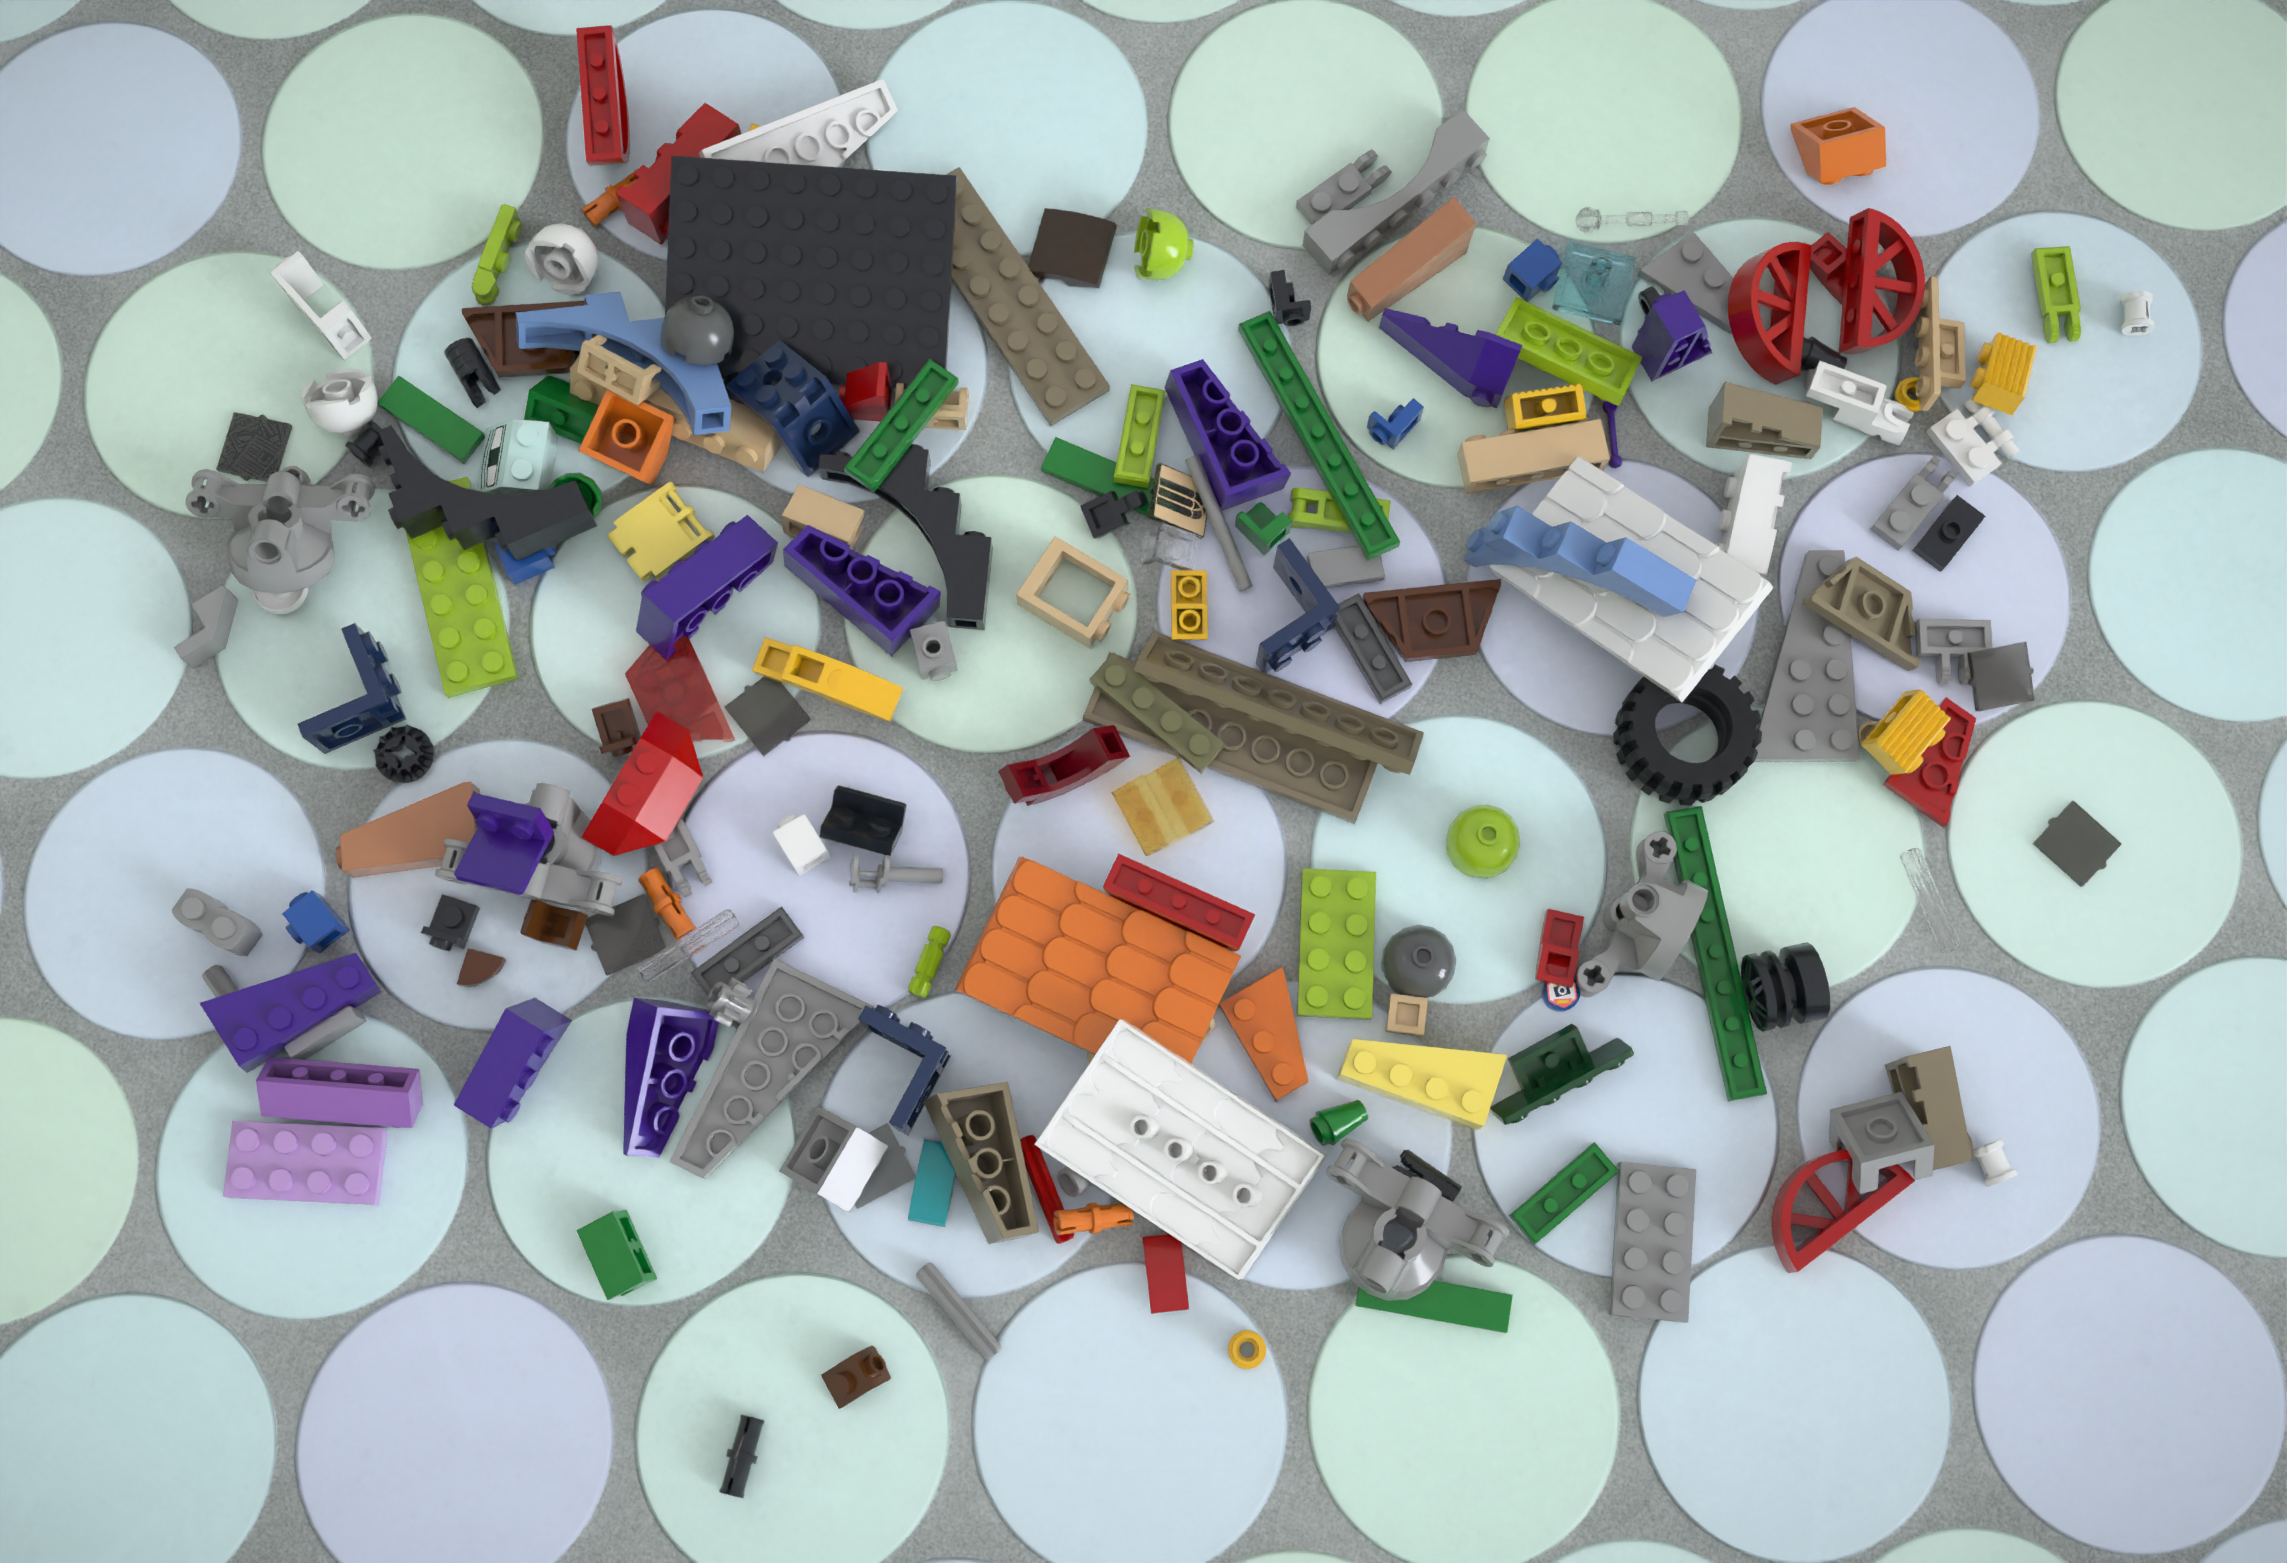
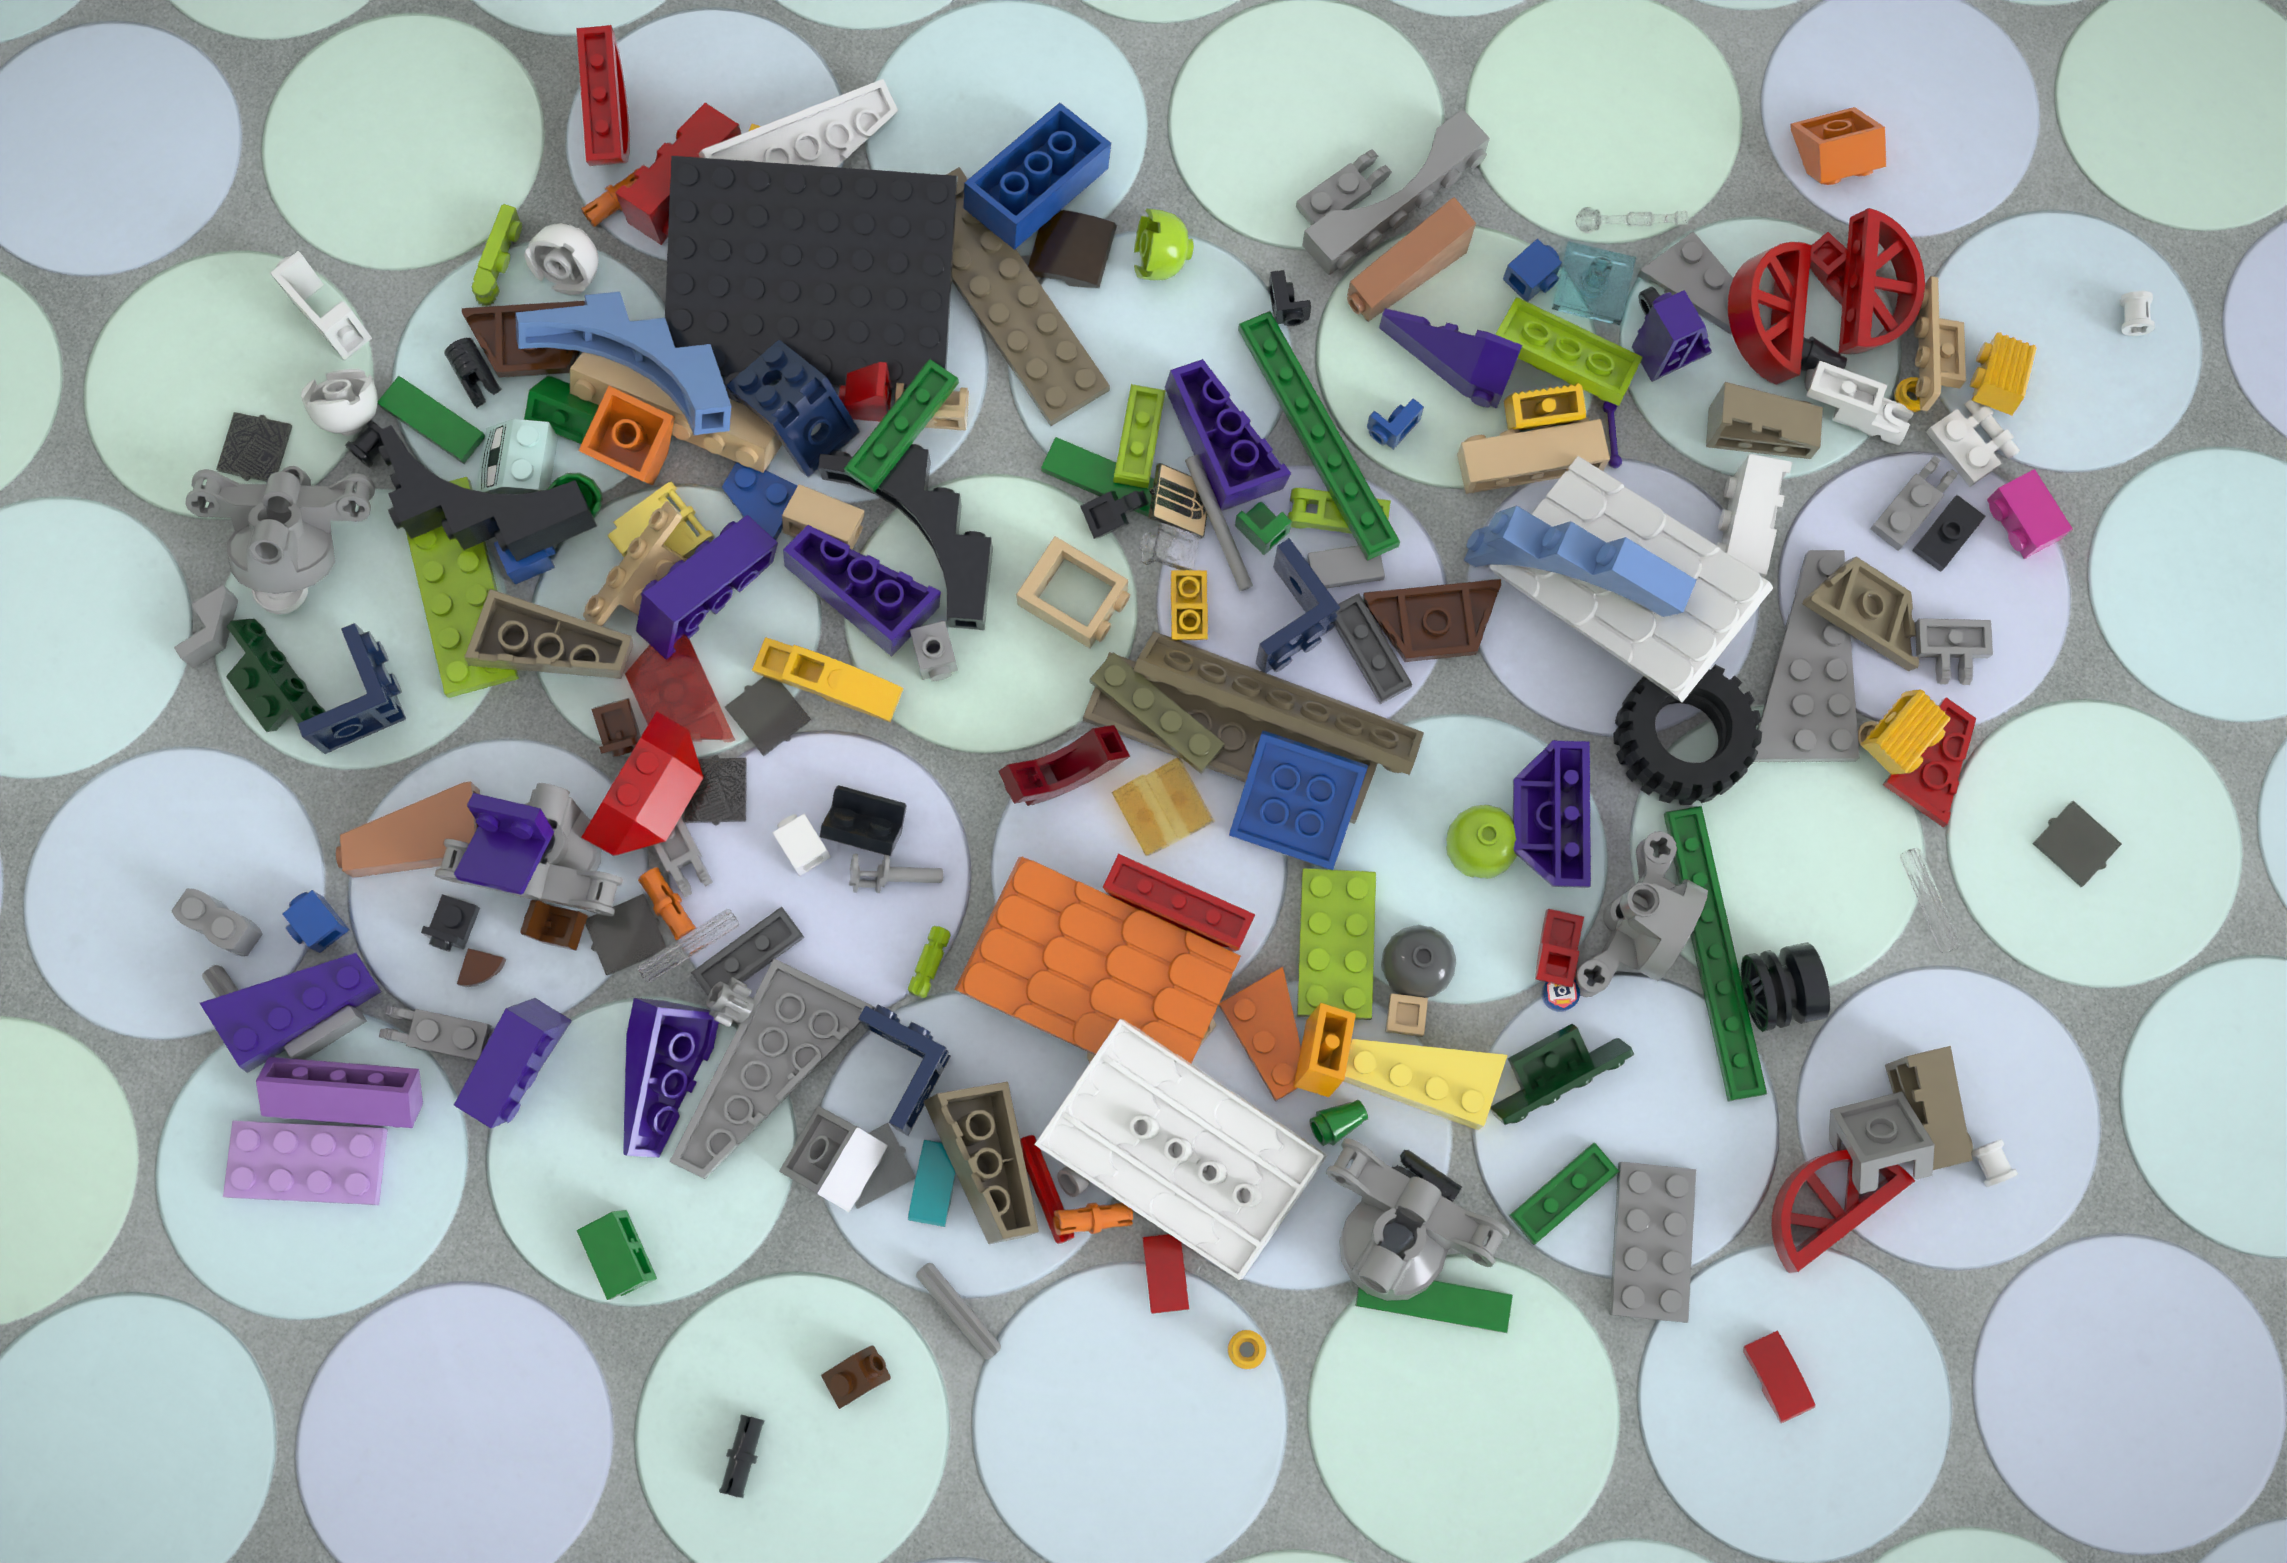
(267, 679): none -> dark green bracket
(414, 765): black gear -> none
(439, 1033): none -> light grey hinge
(538, 639): none -> dark tan wedge
(616, 372): tan hinge -> none
(645, 561): none -> tan bracket
(697, 330): dark grey cylinder -> none
(720, 793): none -> clear smoke piece
(759, 496): none -> blue wing
(1036, 175): none -> blue brick
(1298, 800): none -> blue plate
(1325, 1050): none -> light orange brick
(1554, 814): none -> dark purple wedge
(1779, 1377): none -> red slope
(2000, 676): clear smoke piece -> none
(2028, 514): none -> dark pink brick
(2057, 291): lime hinge -> none

